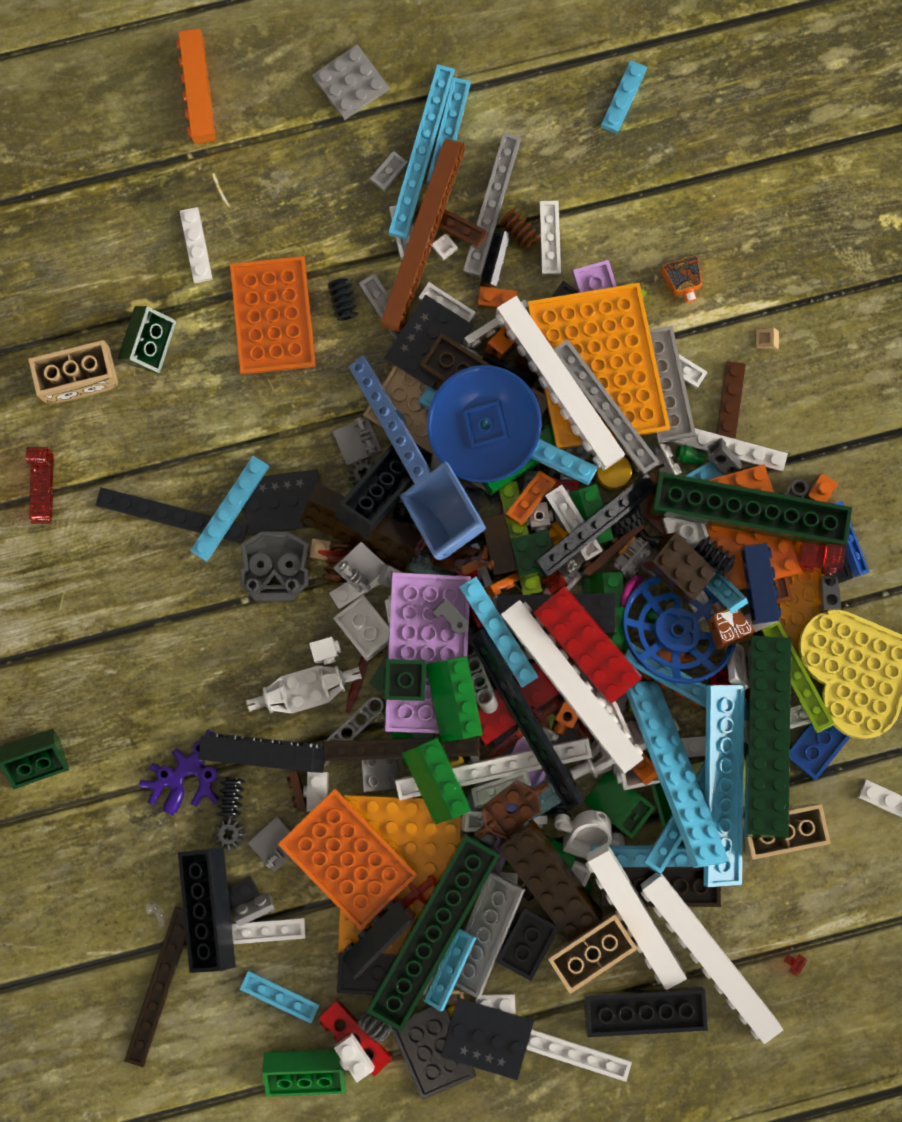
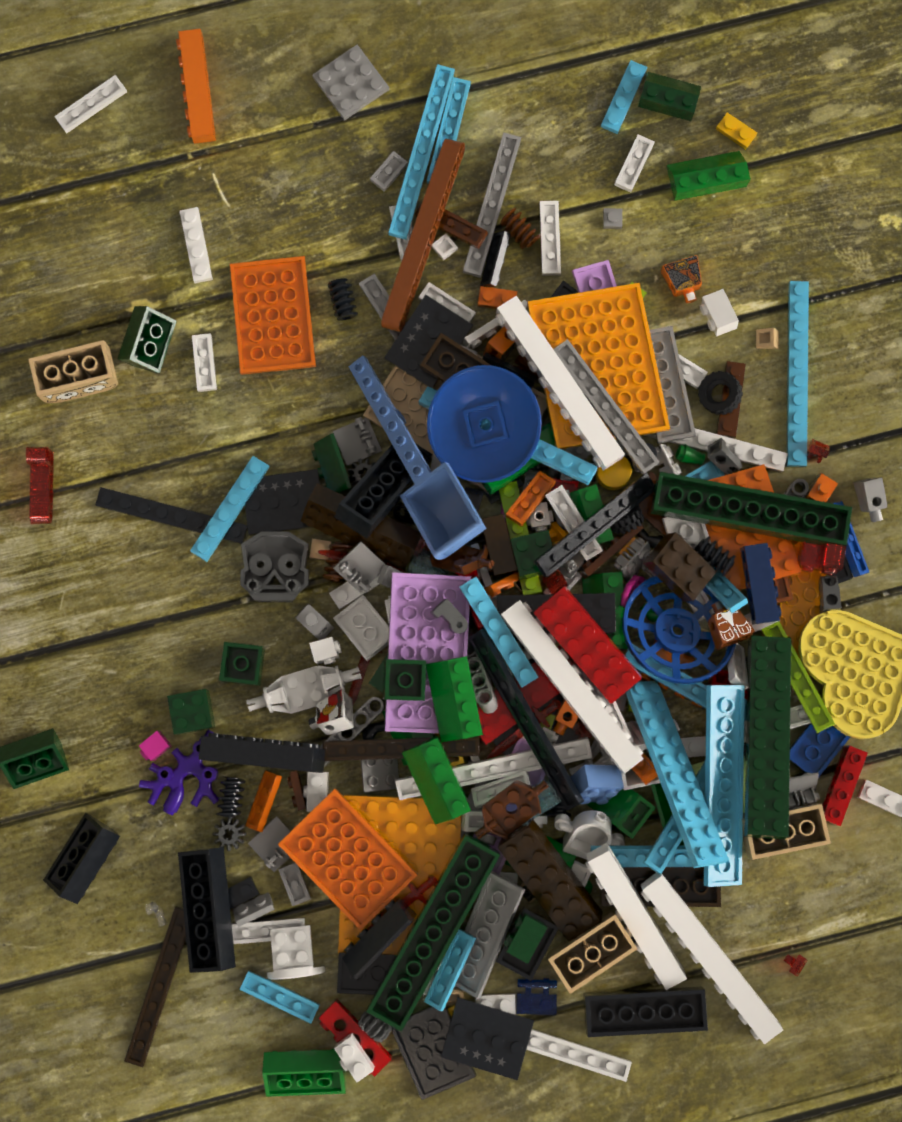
(81, 858): none -> black slope
(90, 104): none -> white plate
(154, 746): none -> dark pink brick
(191, 712): none -> dark green brick
(204, 362): none -> white plate
(242, 663): none -> dark green brick
(263, 801): none -> orange plate
(292, 953): none -> white piece
(294, 884): none -> light grey plate
(314, 622): none -> light grey torso
(331, 465): none -> dark green slope
(333, 713): none -> torso
(372, 730): none -> black arm
(525, 937): none -> dark green brick
(537, 1003): none -> clear blue plate
(598, 782): none -> medium blue brick
(612, 218): none -> light grey plate
(634, 163): none -> white plate
(669, 96): none -> dark green slope
(708, 175): none -> green slope
(719, 312): none -> white brick
(733, 398): none -> black tyre
(736, 131): none -> yellow plate
(797, 373): none -> medium azure plate
(803, 788): none -> light grey hinge
(818, 448): none -> clear red tile
(843, 784): none -> red brick
(870, 490): none -> light grey torso

